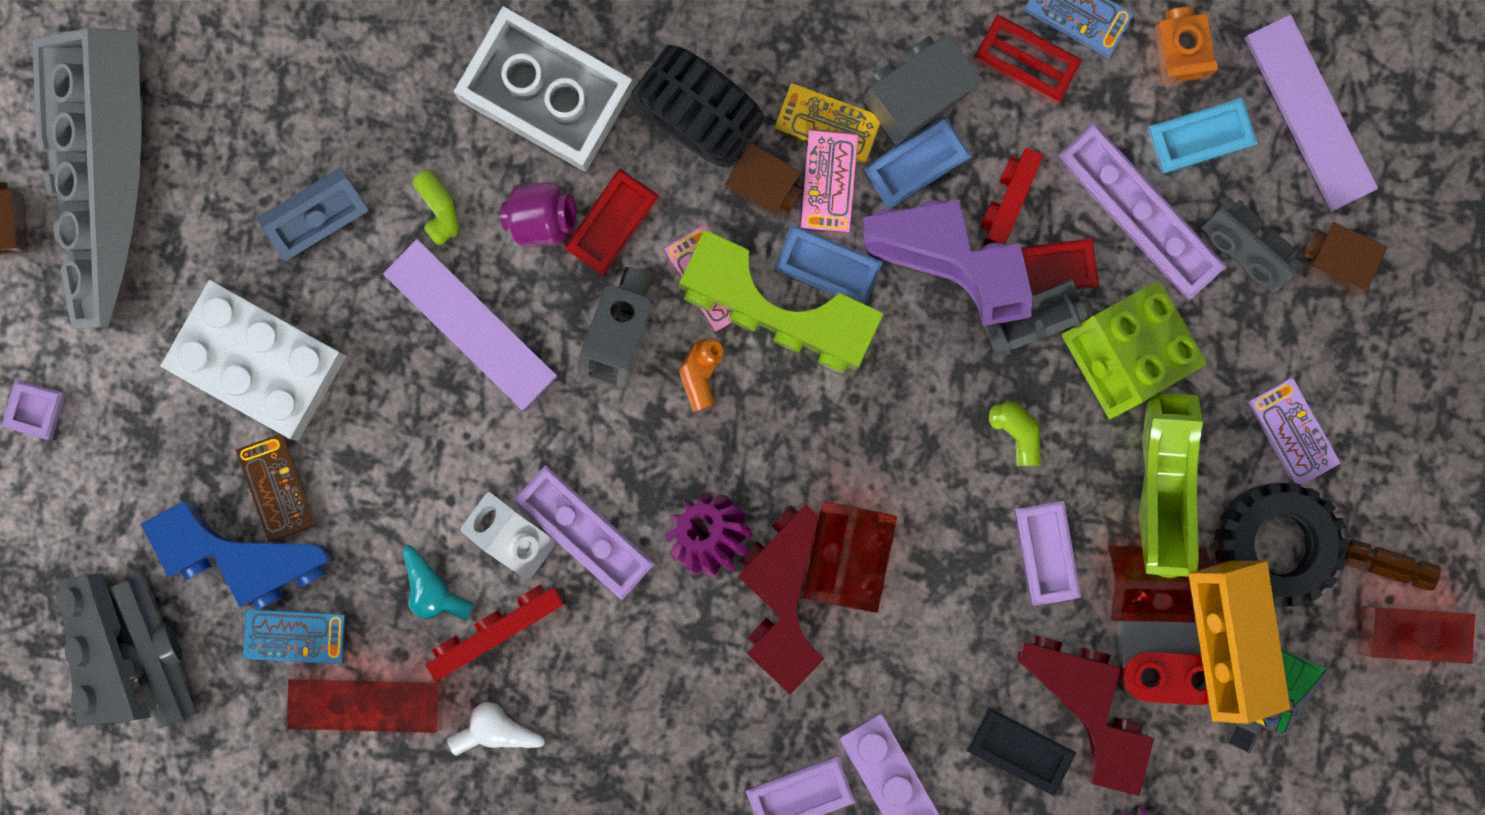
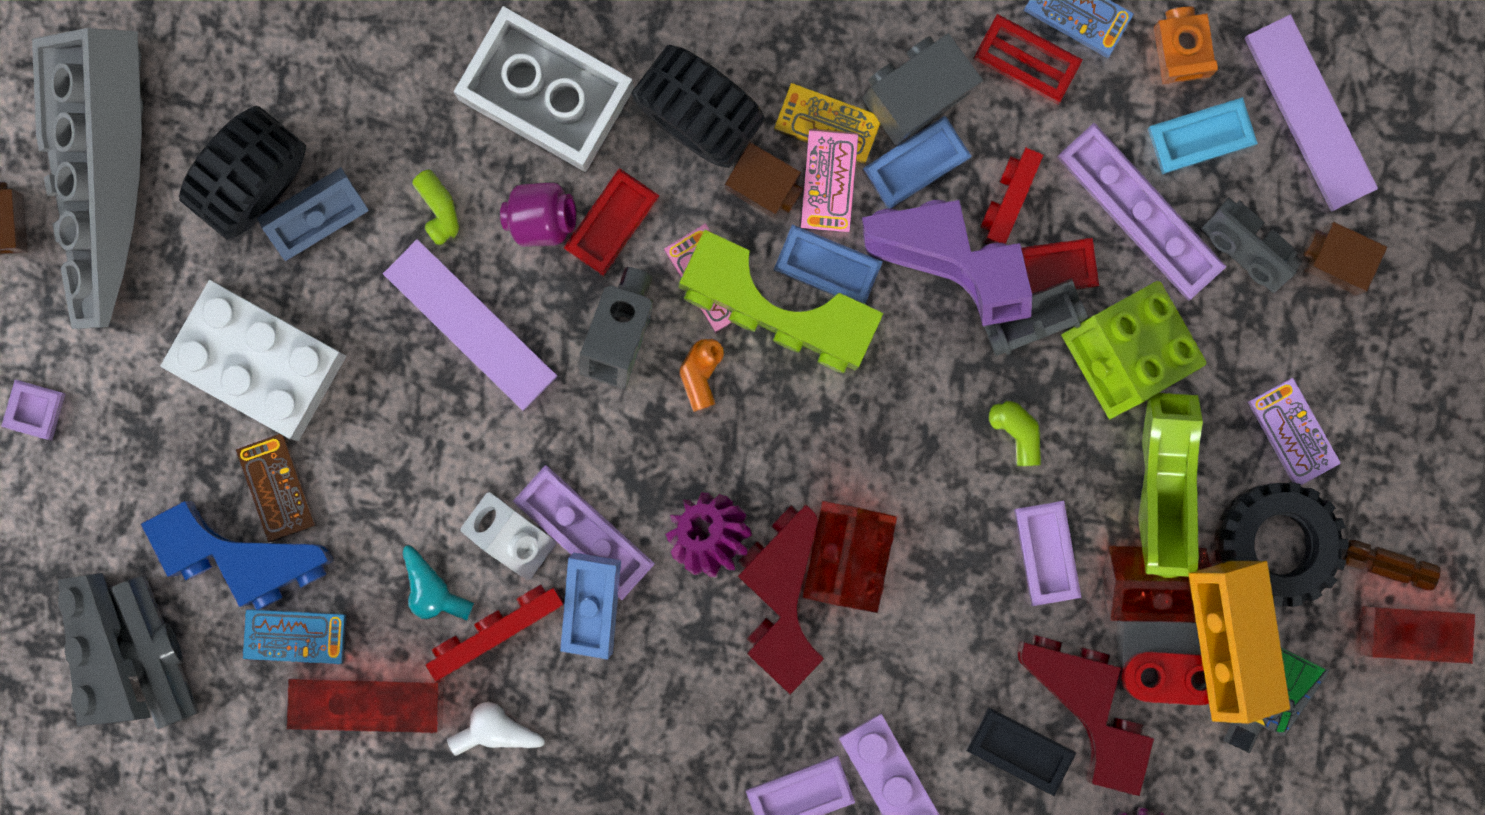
(242, 172): none -> black tyre
(590, 605): none -> medium blue plate

